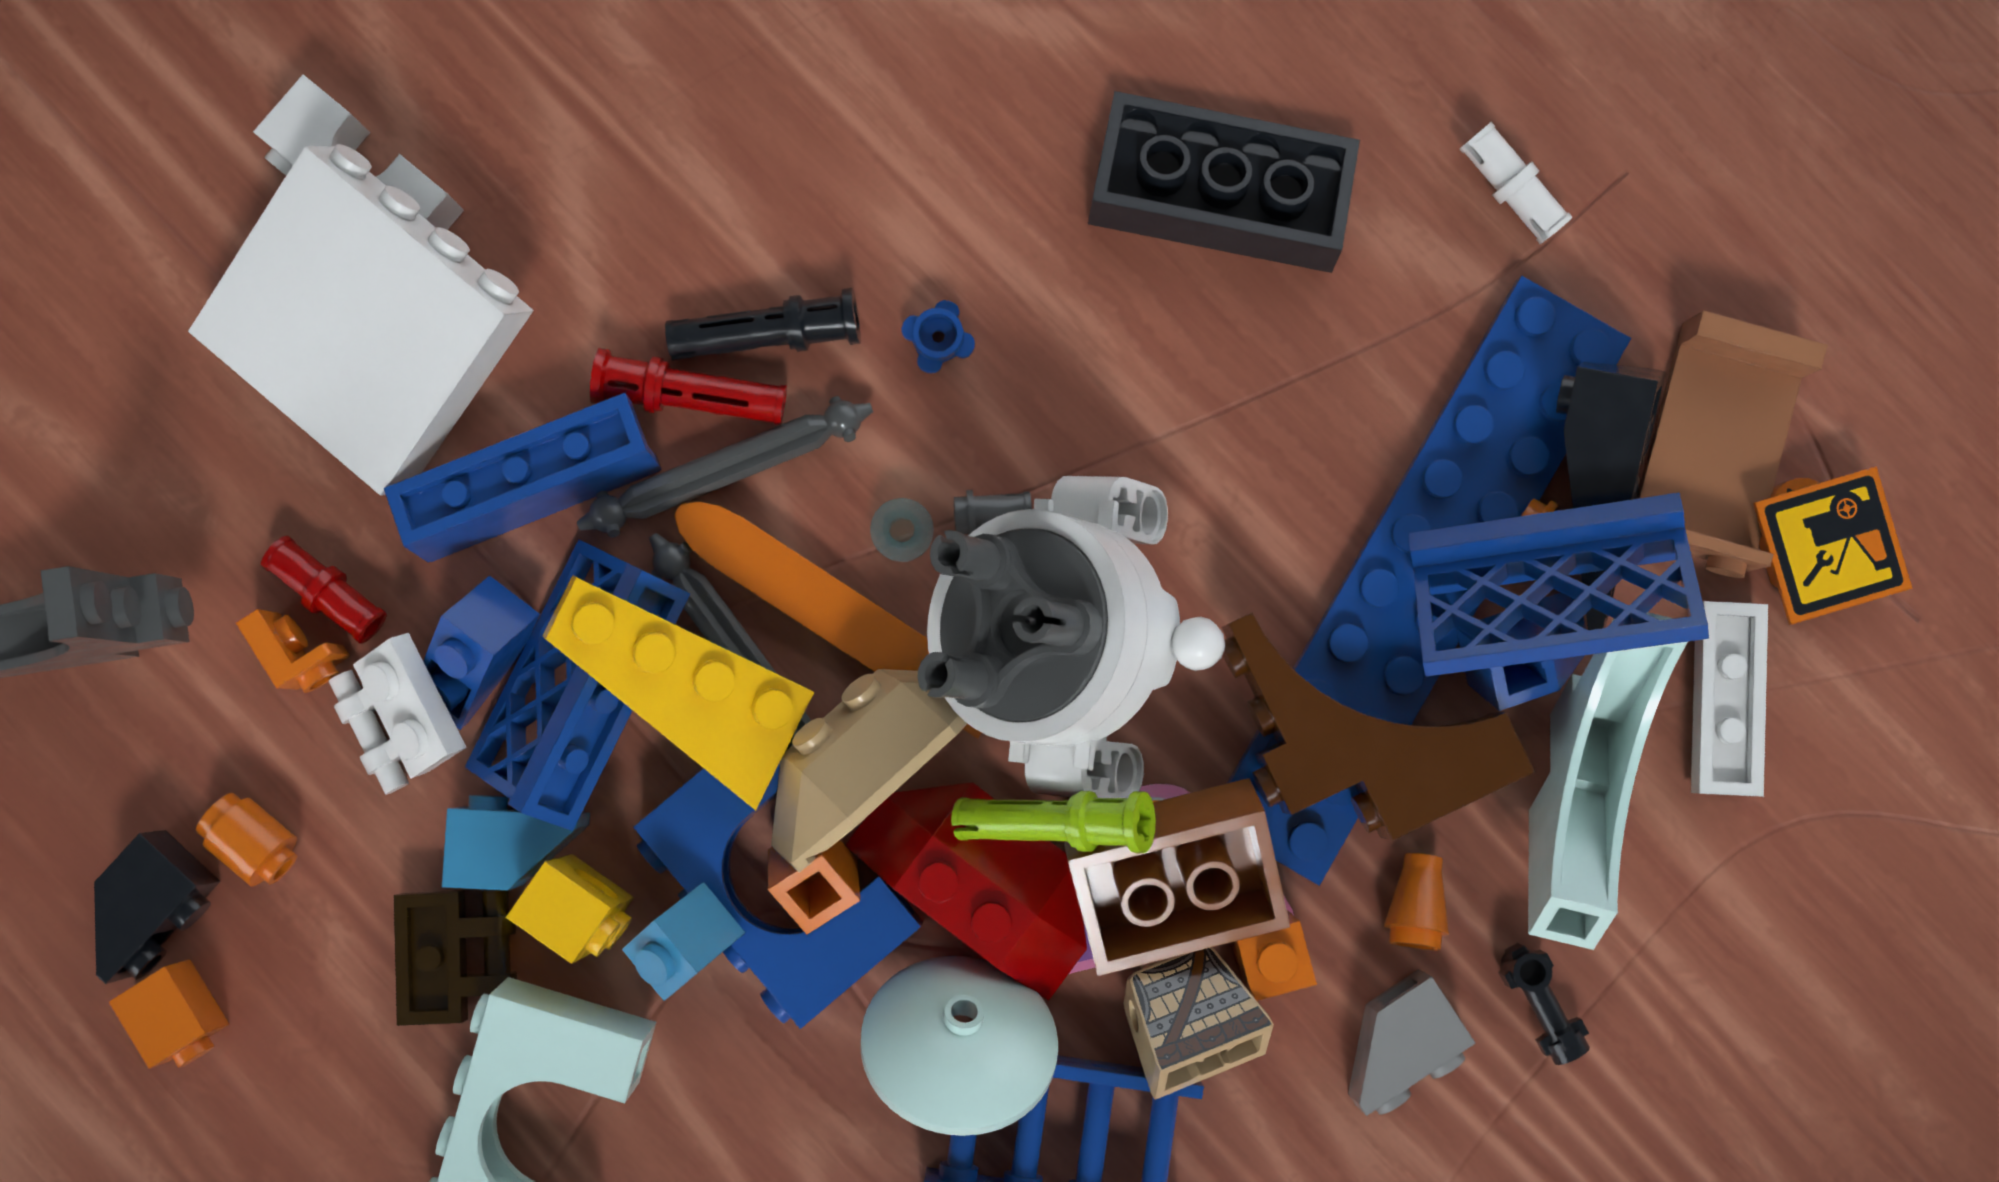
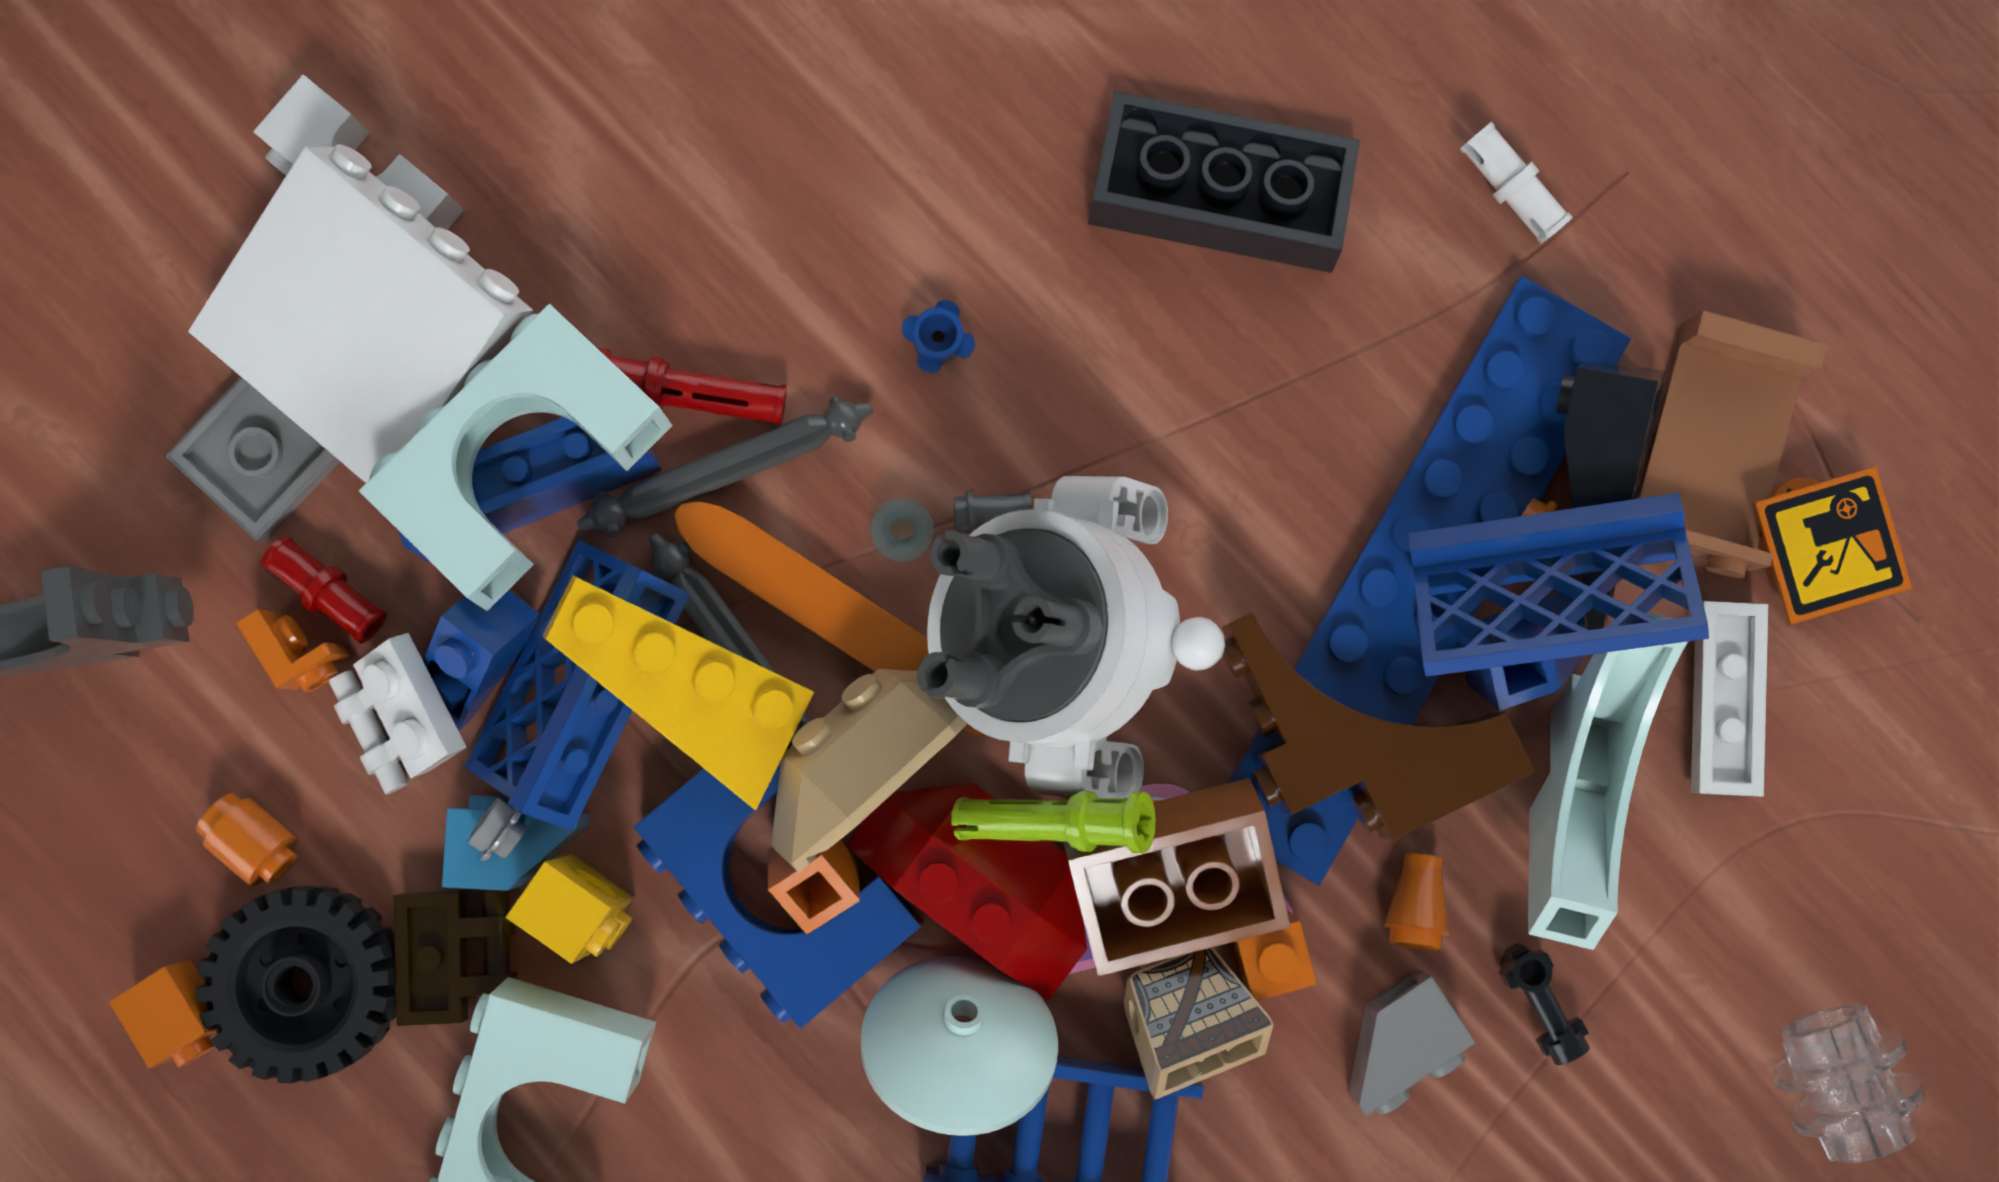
(143, 901): black slope -> none
(252, 460): none -> light grey tile
(253, 994): none -> black wheel
(429, 481): none -> light aqua arch
(497, 831): none -> light grey plate
(683, 941): dark azure slope -> none
(793, 324): black pin -> none
(1848, 1084): none -> clear piece

